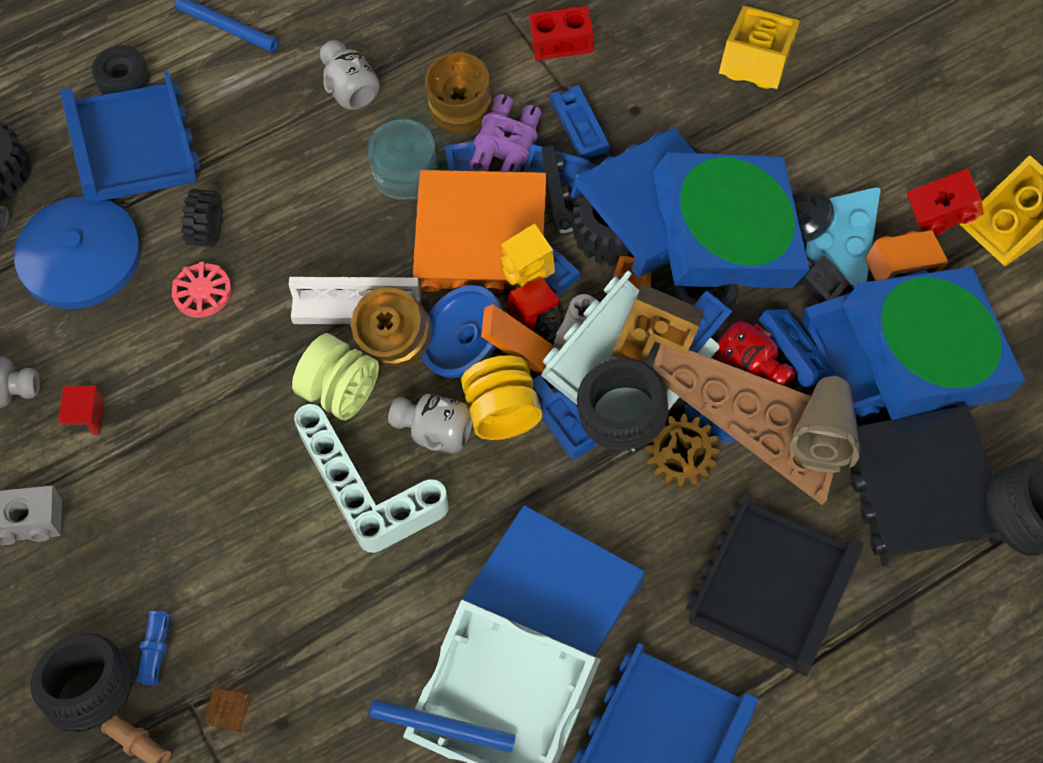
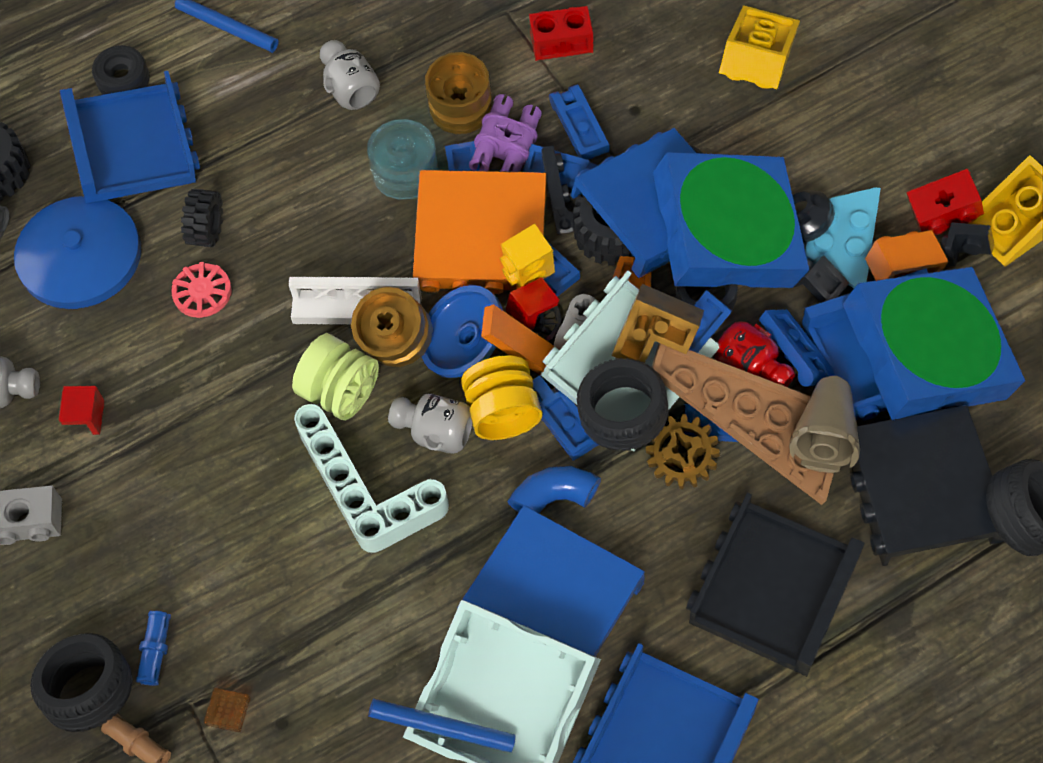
(553, 485): none -> blue cylinder
(967, 238): none -> black bracket

